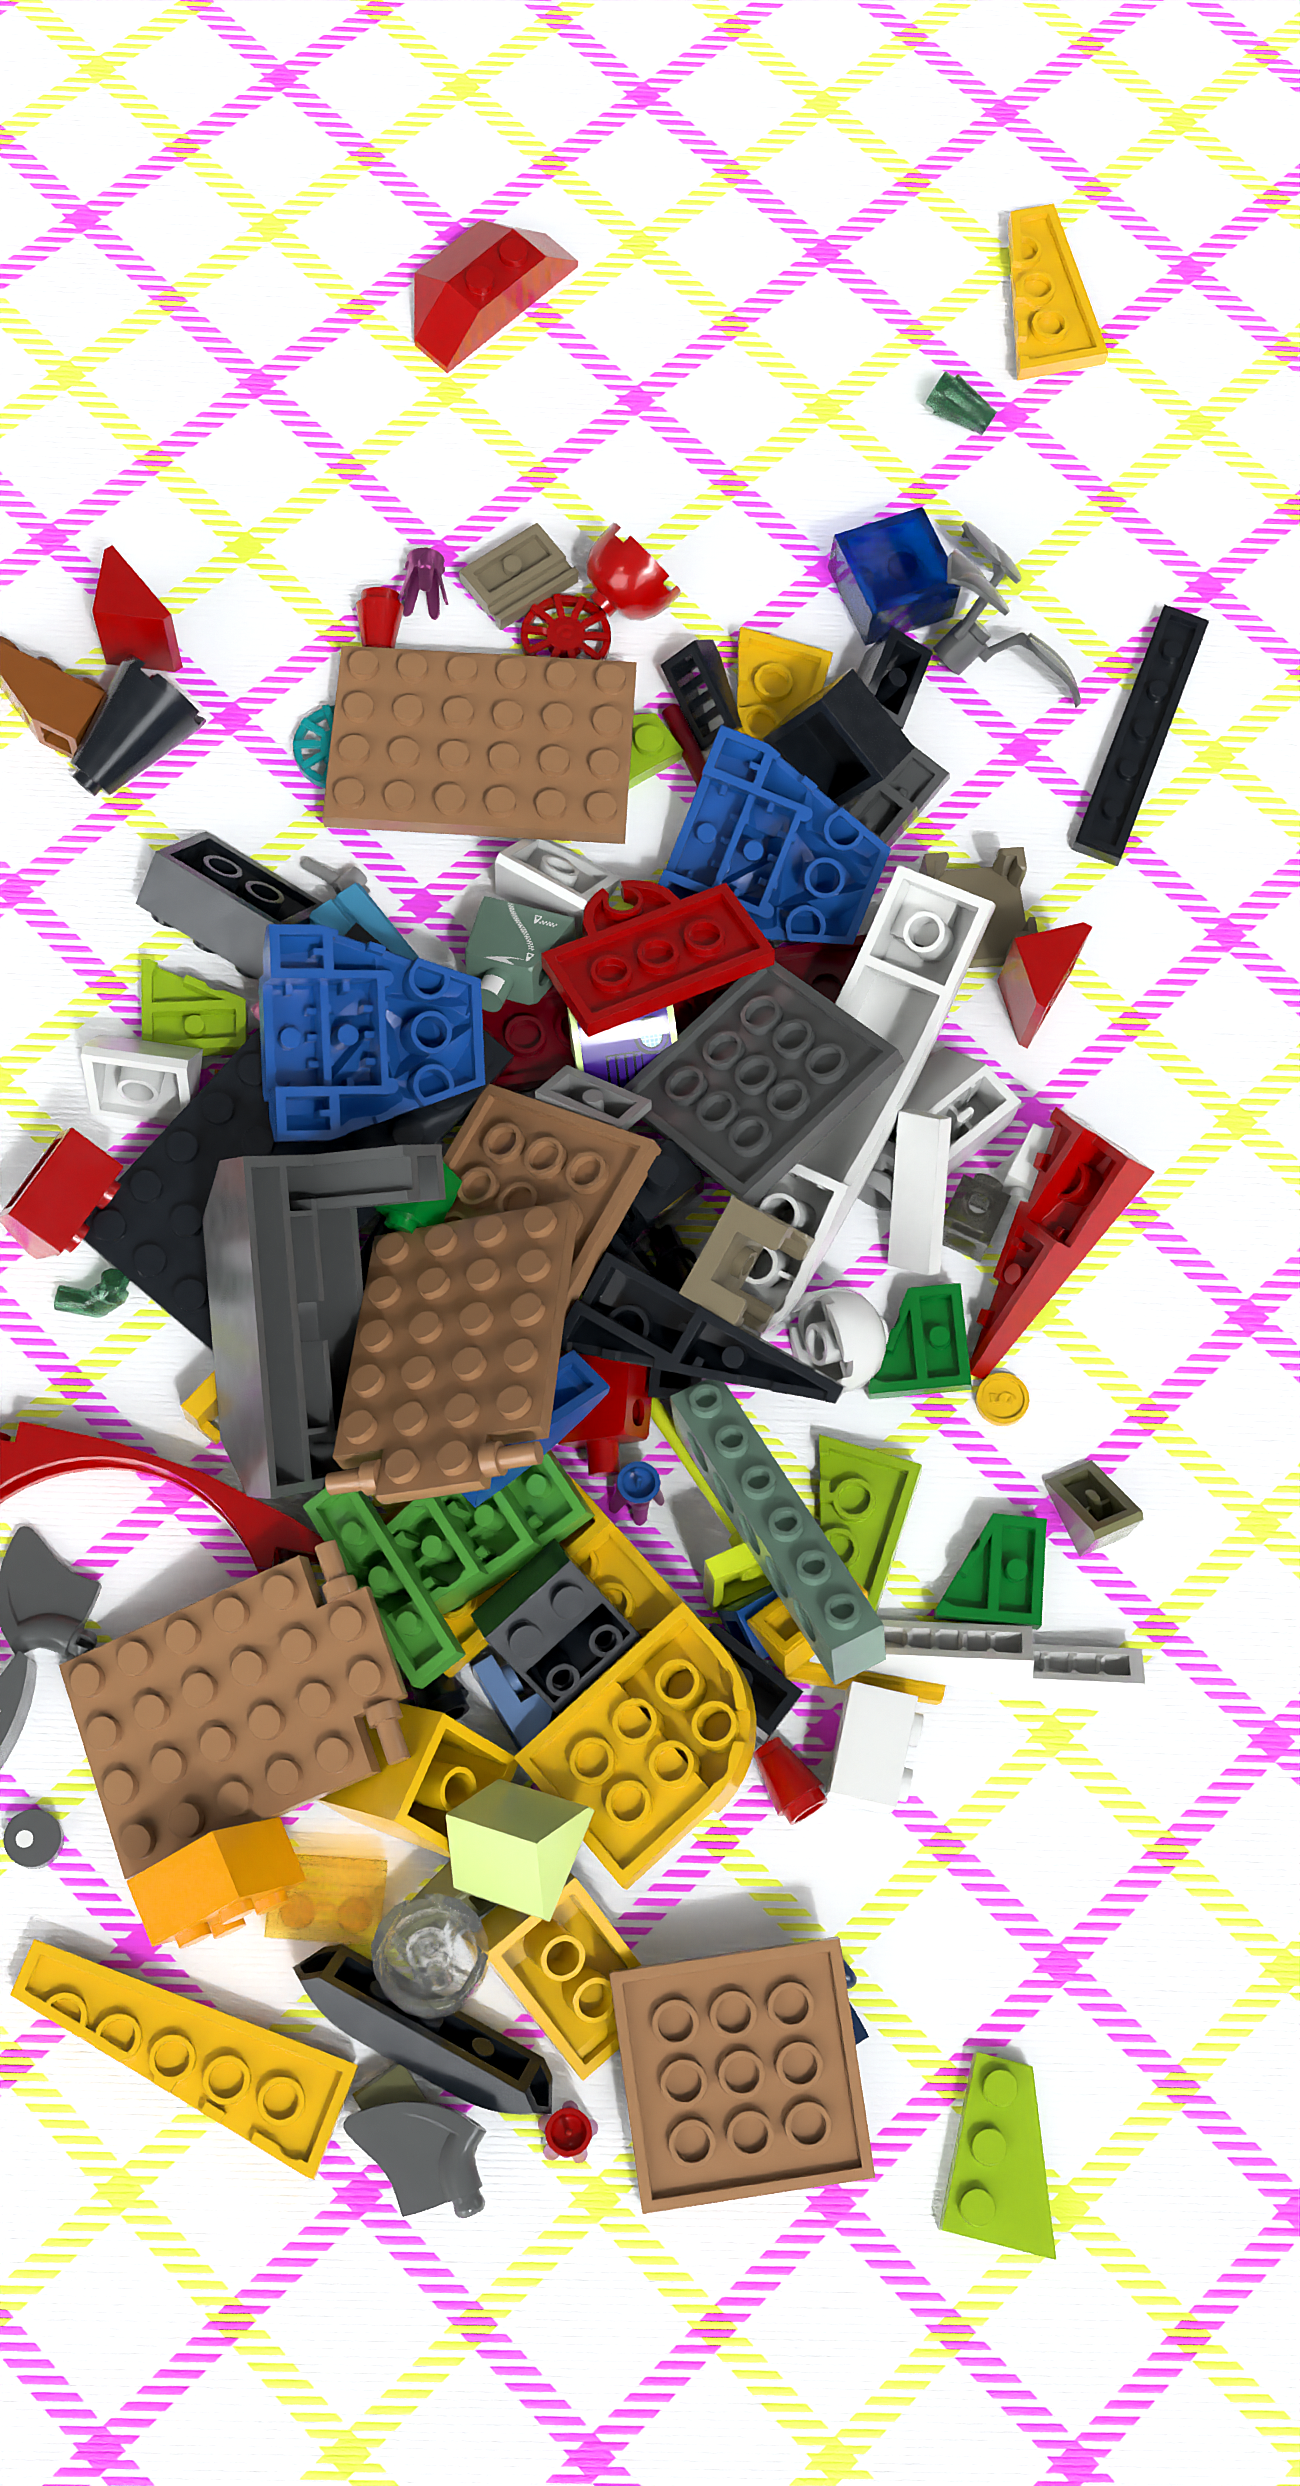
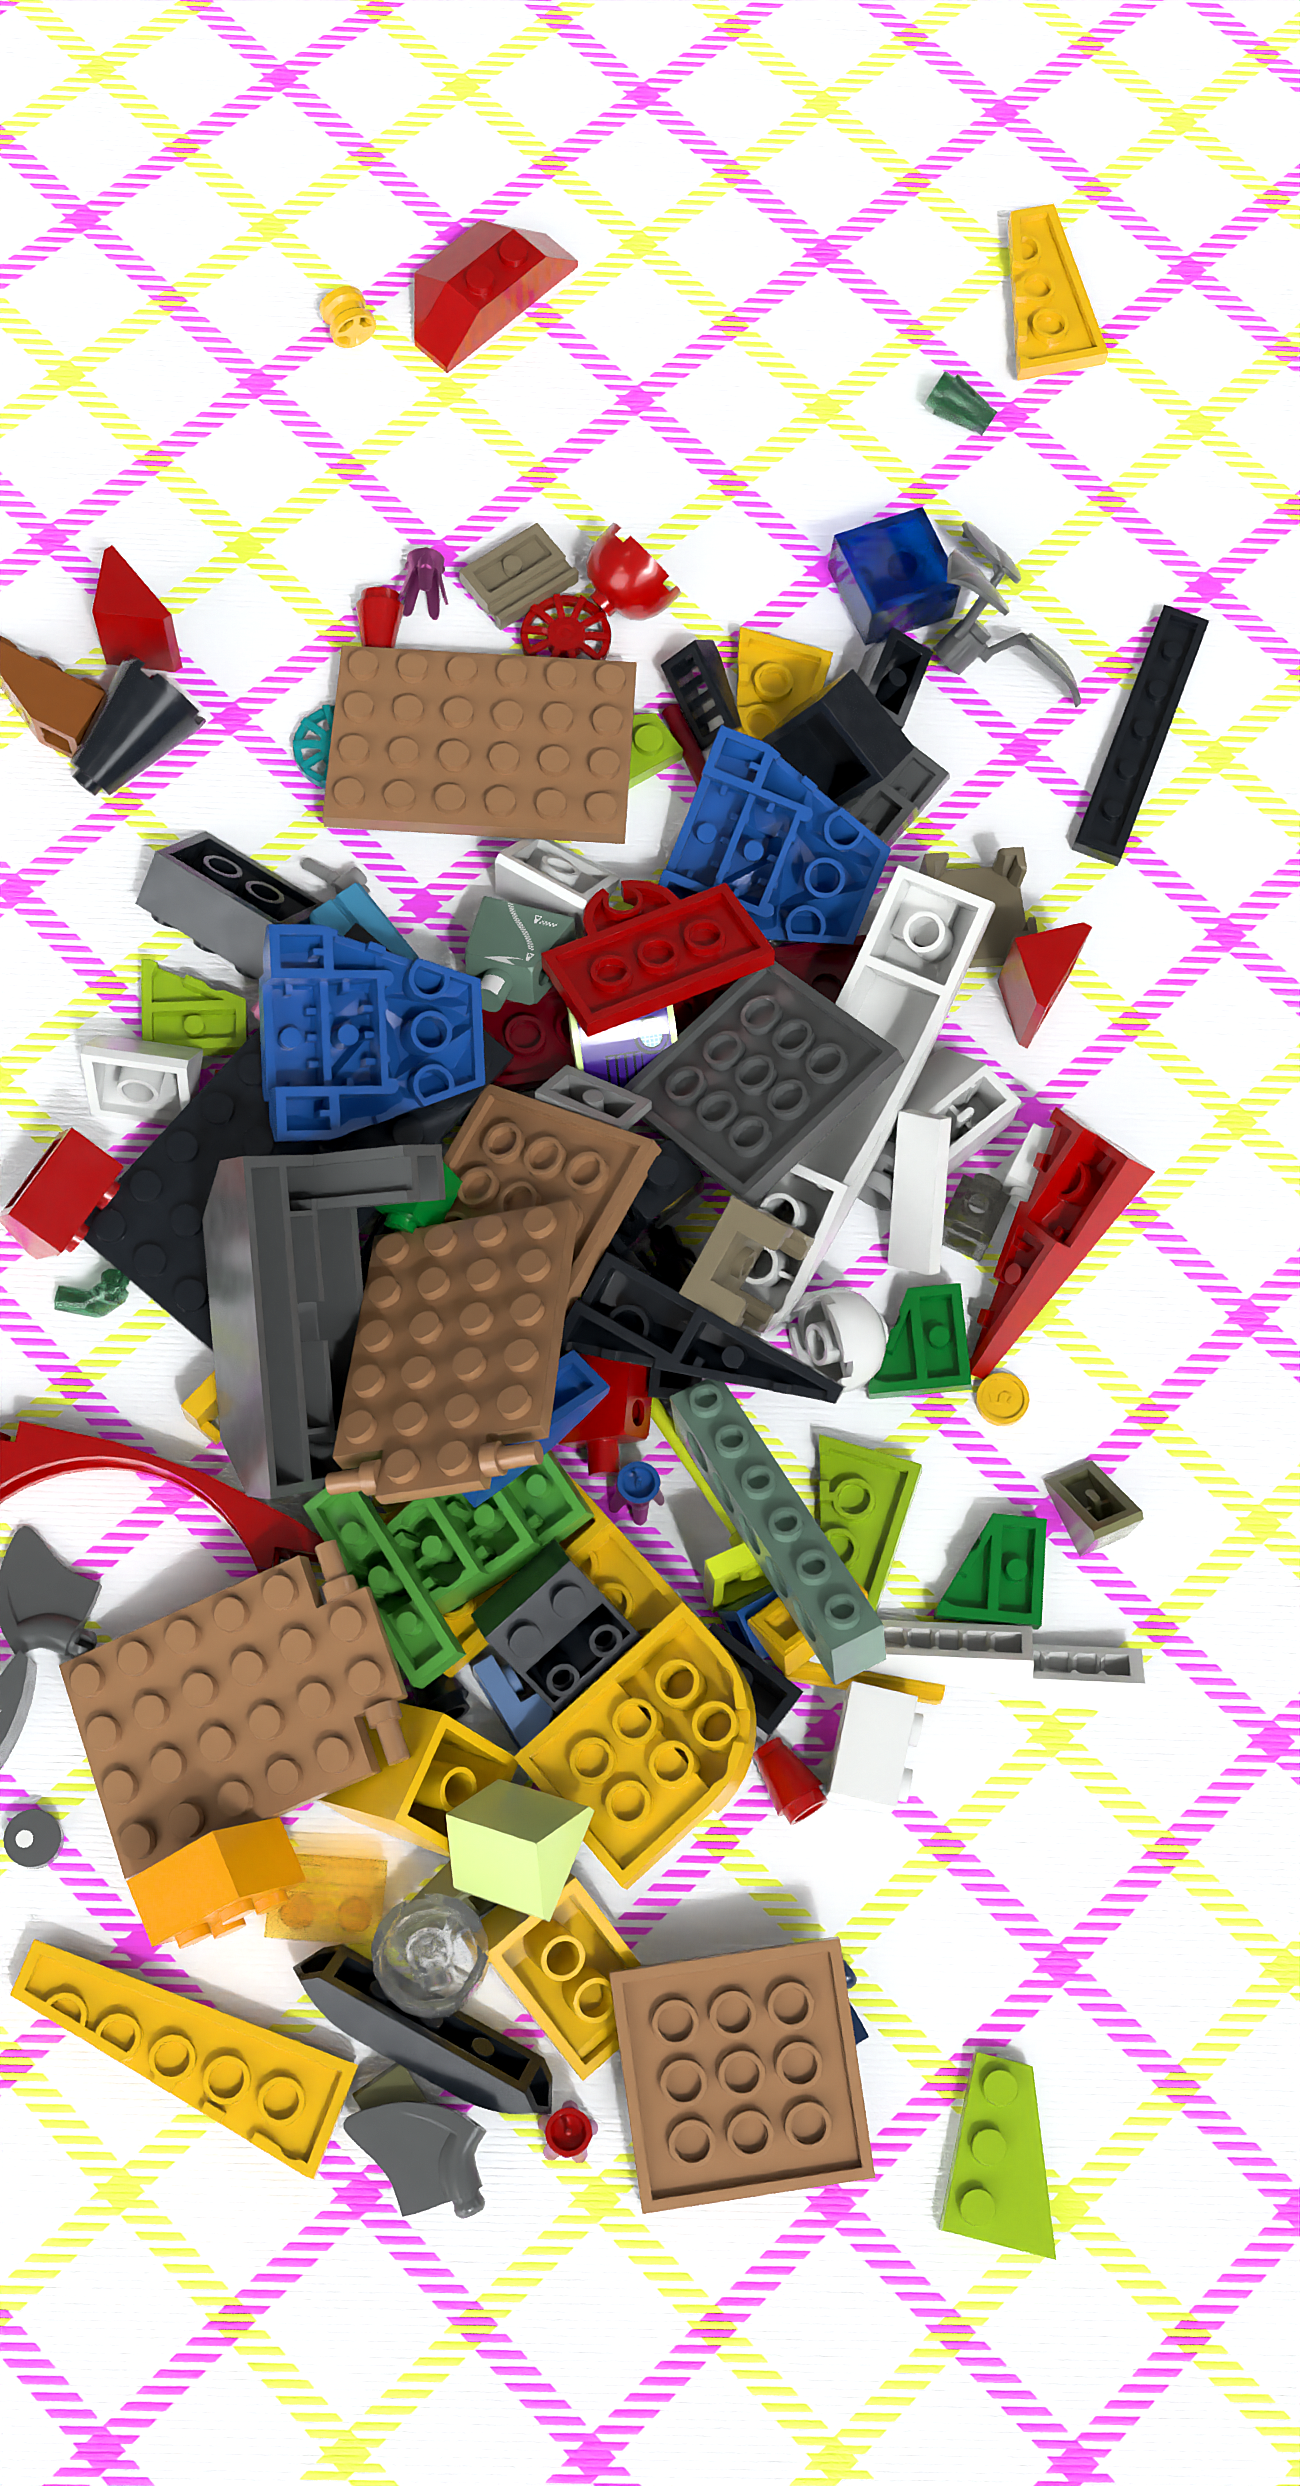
(347, 315): none -> yellow wheel

